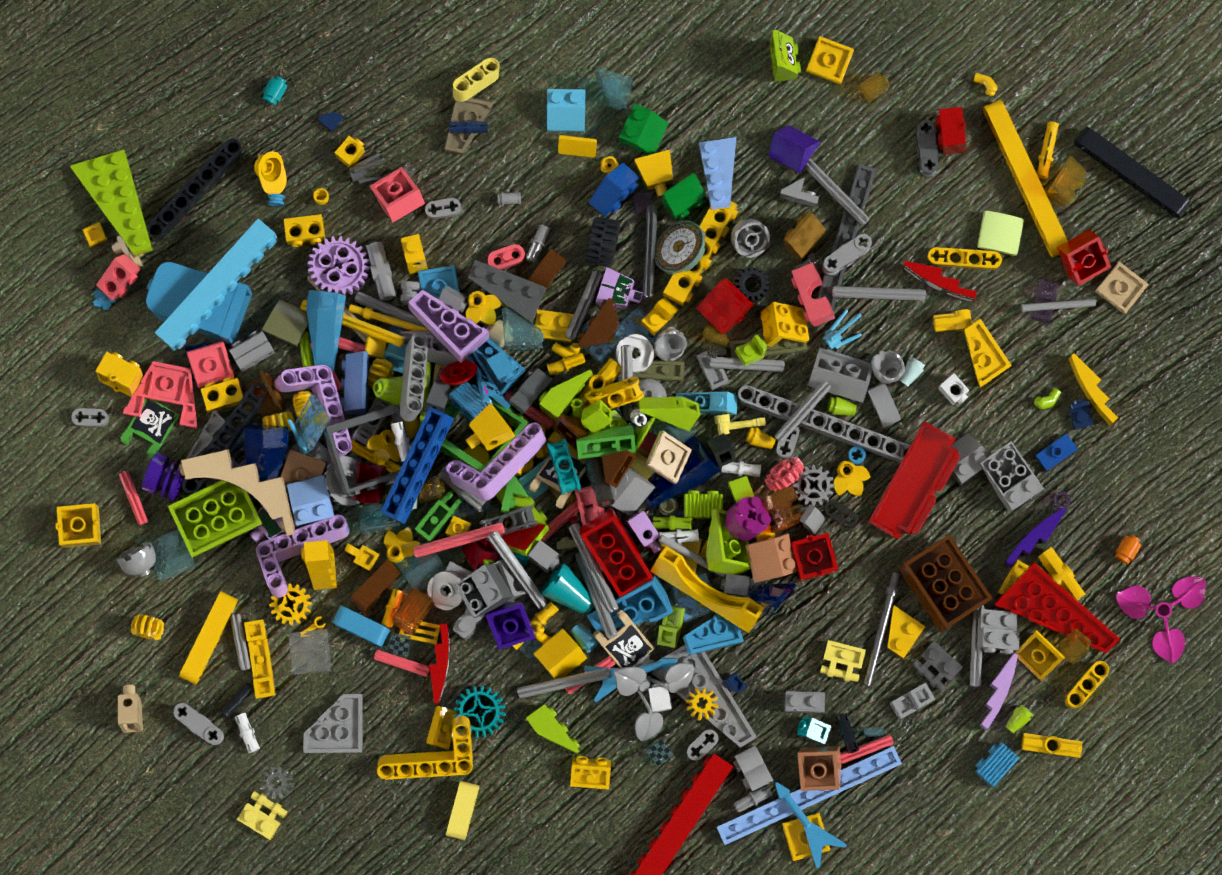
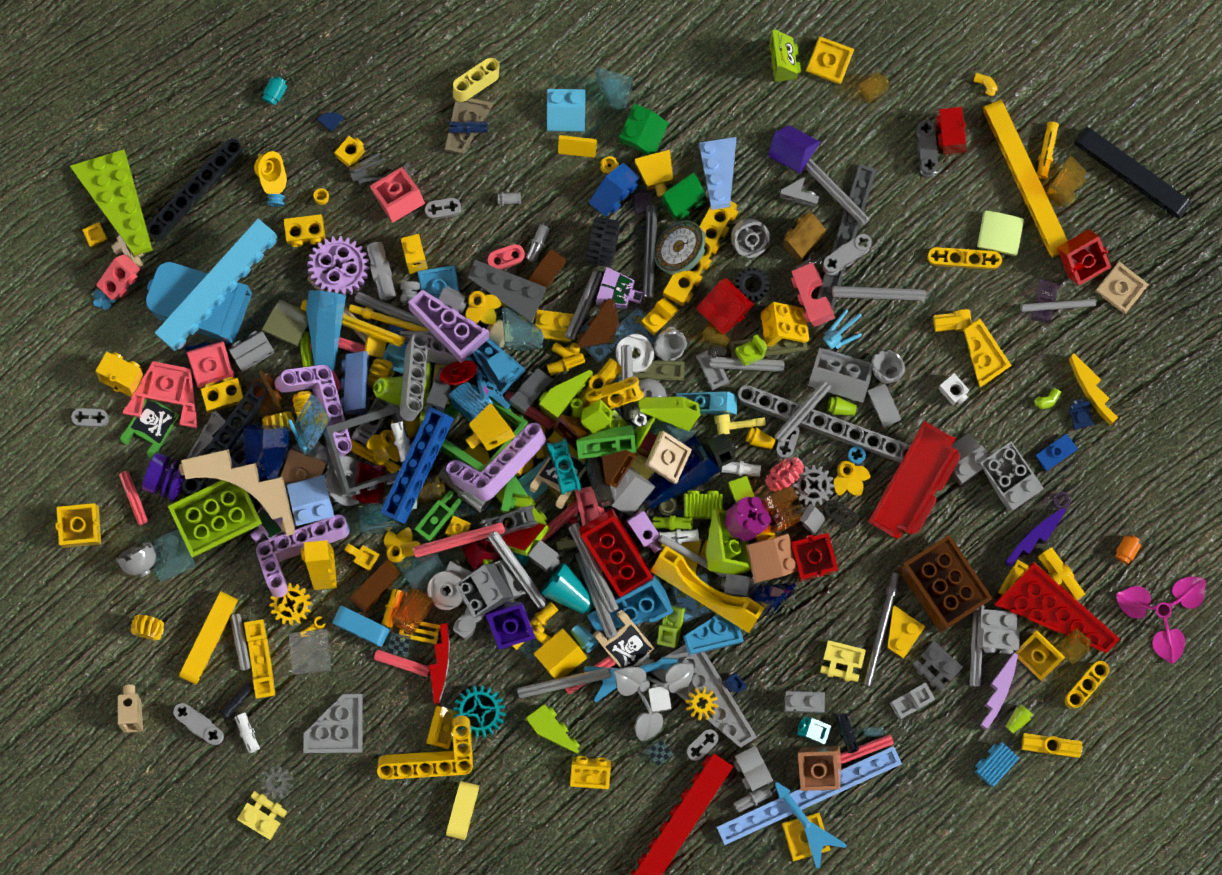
(912, 371): light aqua cone -> none
(932, 277): red slope -> none

